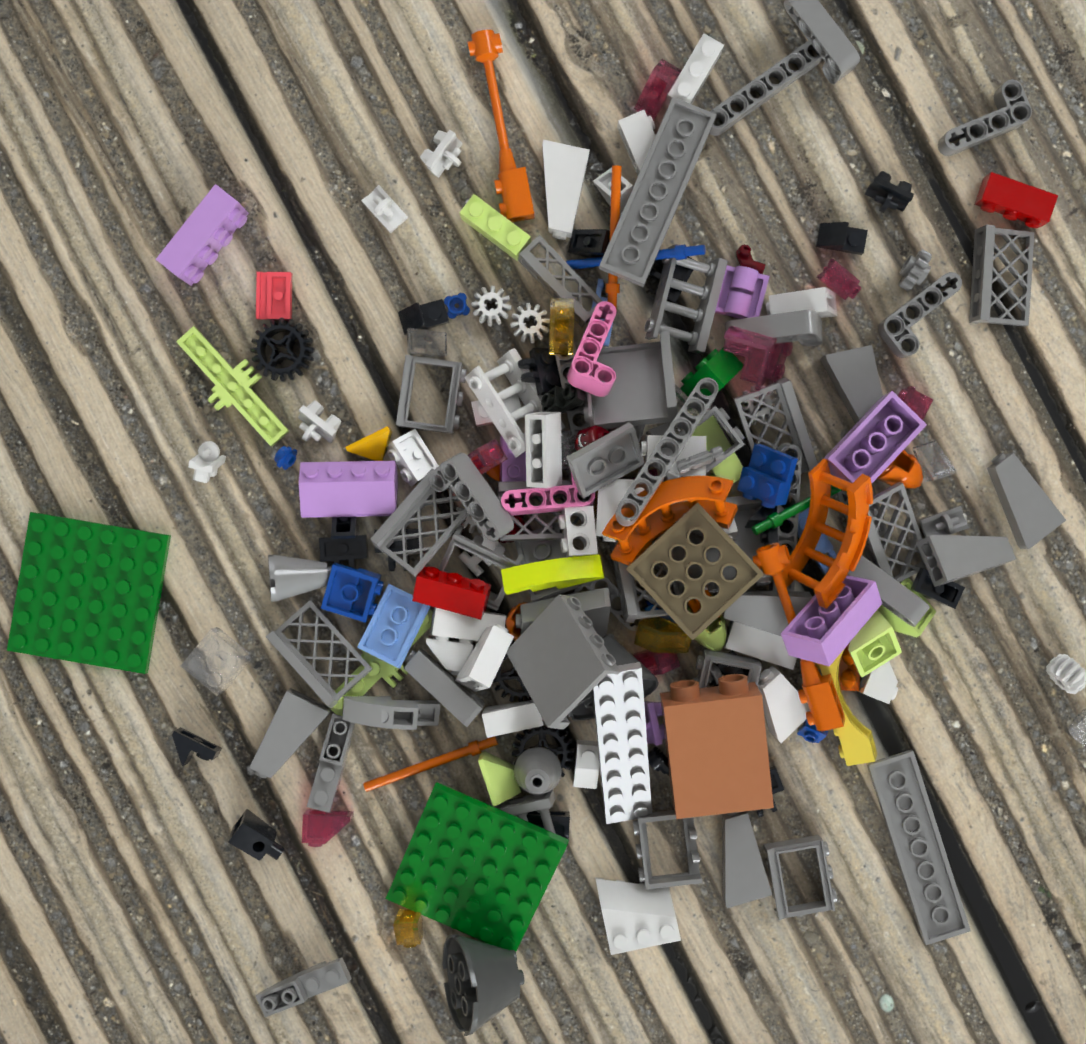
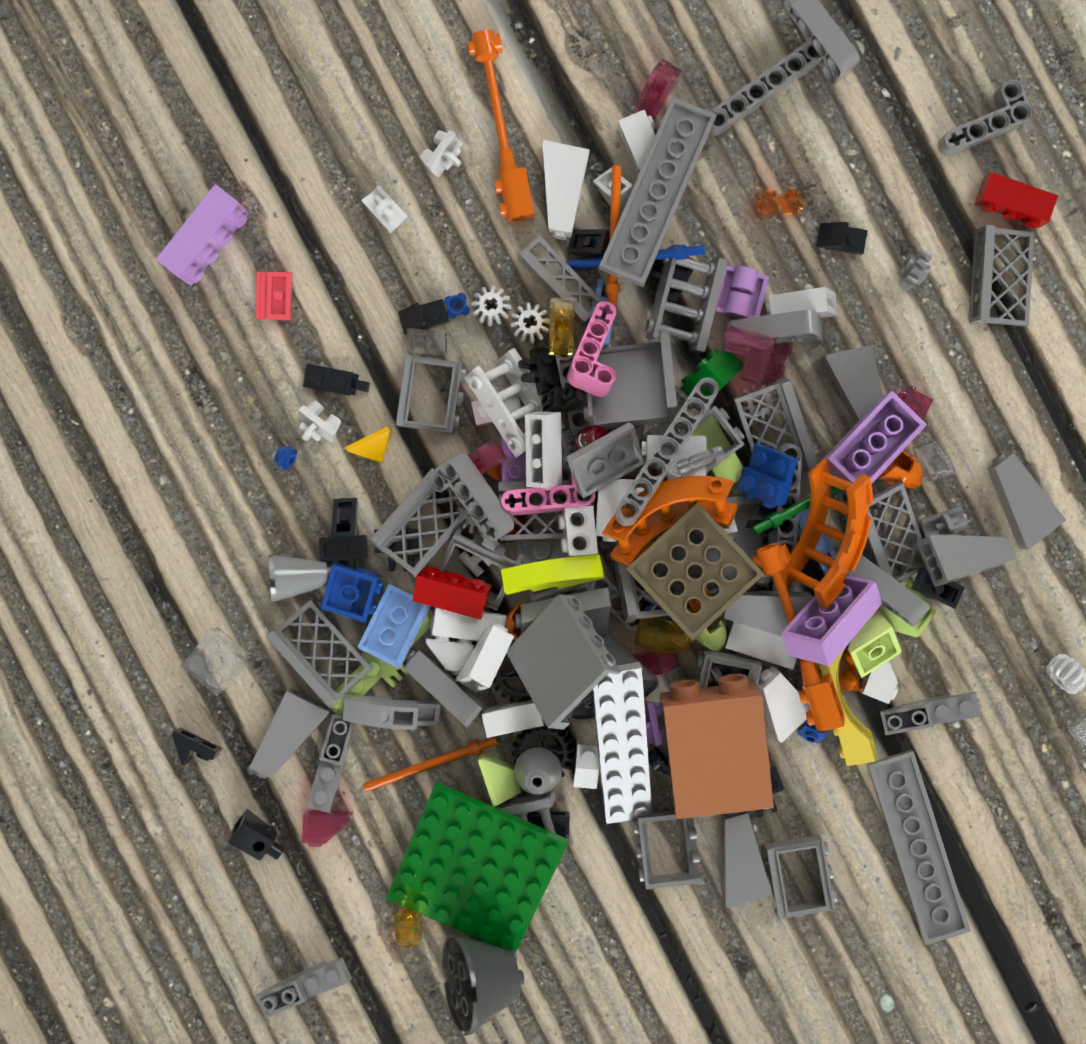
(88, 592): green plate -> none
(206, 462): white hips -> none
(233, 386): yellowish green hinge -> none
(276, 358): black gear -> none
(333, 380): none -> black hinge
(348, 488): lavender slope -> none
(411, 457): white bracket -> none
(495, 226): yellowish green brick -> none
(636, 915): white wedge -> none
(696, 70): white brick -> none
(745, 259): dark red arm -> none
(790, 202): none -> clear orange hinge
(840, 280): clear pink hips -> none
(889, 194): black hips -> none
(921, 309): light grey beam -> none
(930, 712): none -> light grey slope

